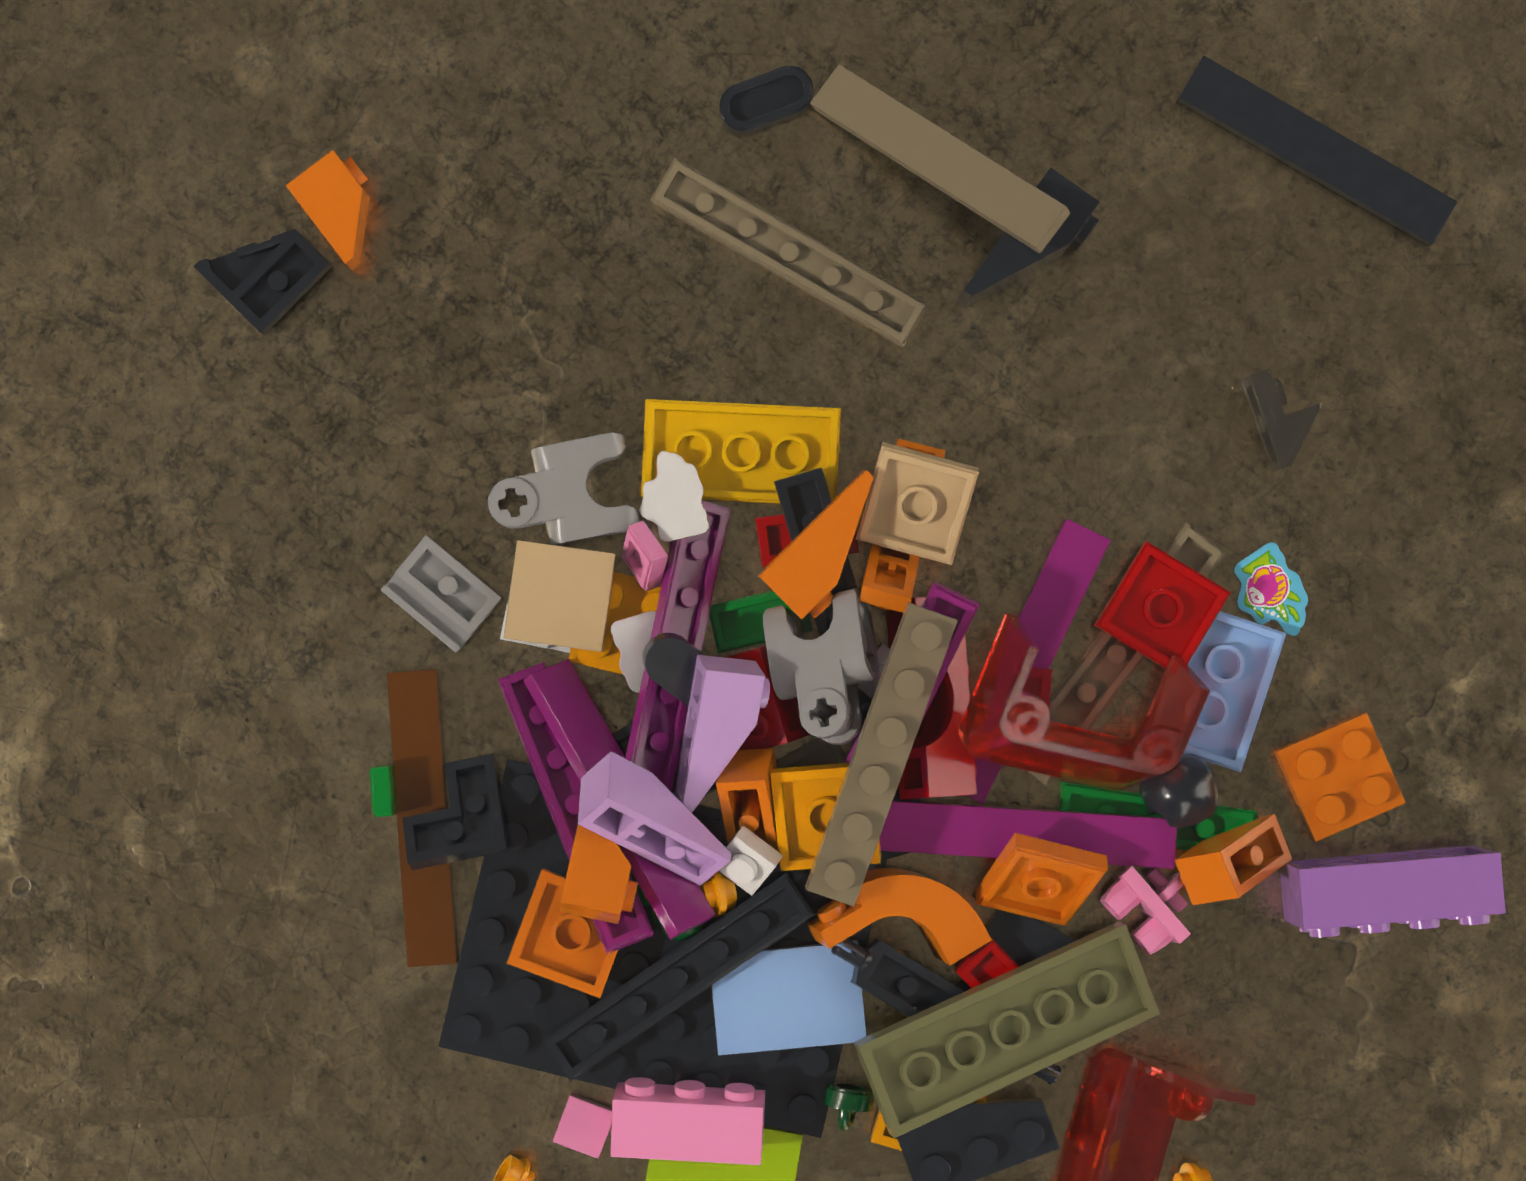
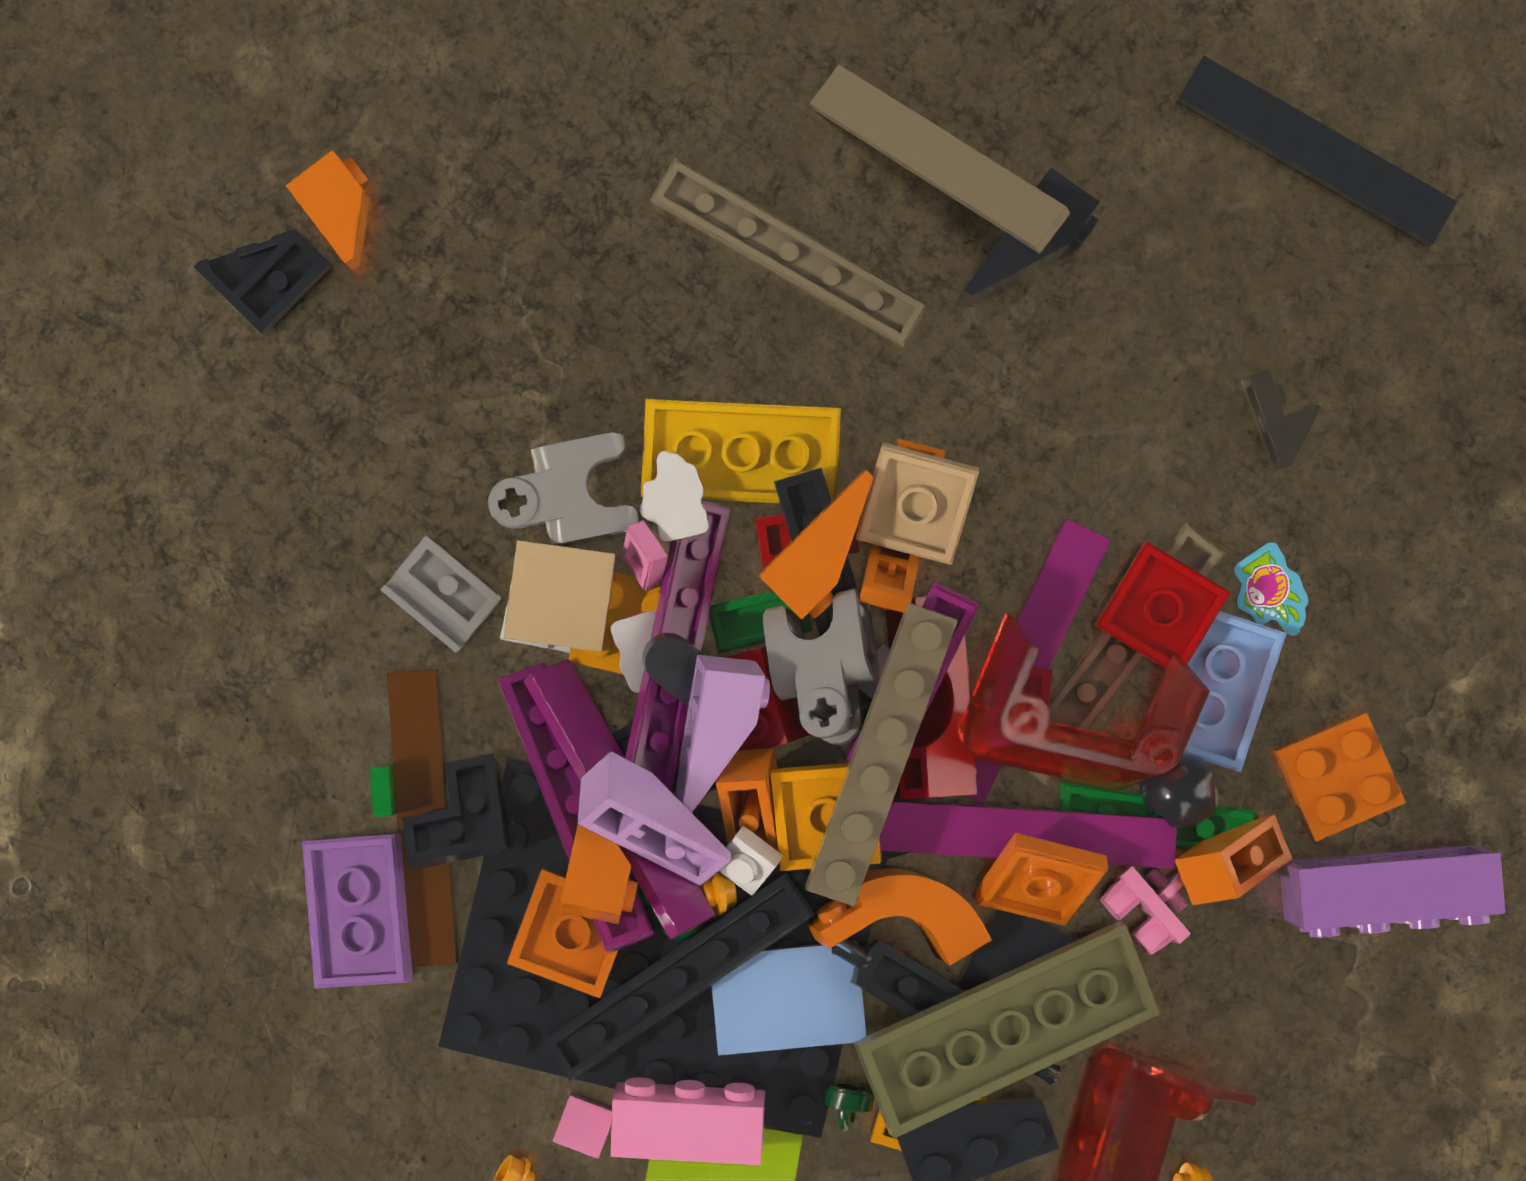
(357, 910): none -> medium lavender tile
(766, 100): black tile -> none
(985, 964): red tile -> none

